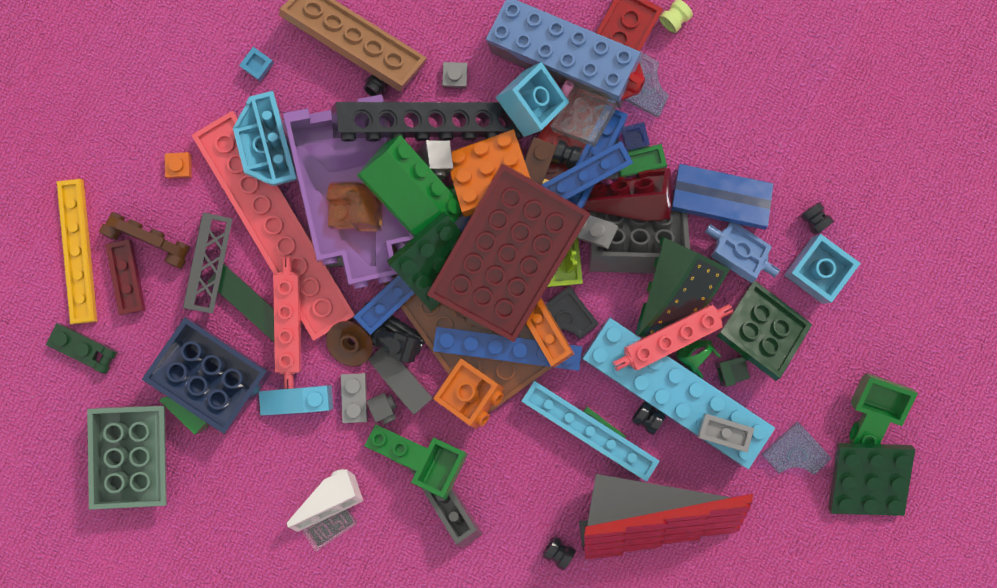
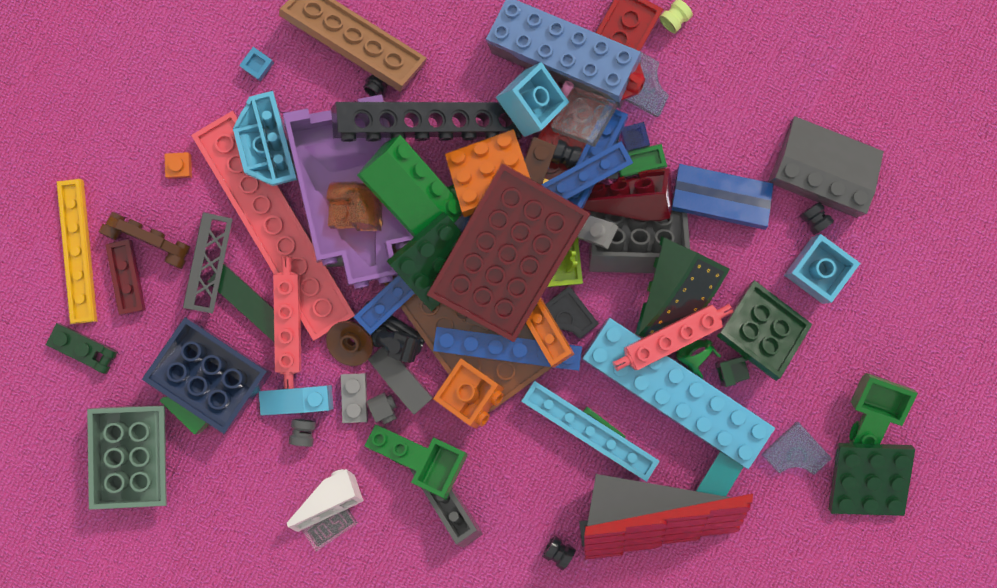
(302, 438): none -> dark grey wheel
(437, 157): slope -> none
(454, 75): light grey plate -> none
(648, 418): black wheel -> none
(720, 476): none -> teal hinge
(725, 432): light grey plate -> none
(741, 251): medium blue plate -> none
(827, 168): none -> dark grey slope

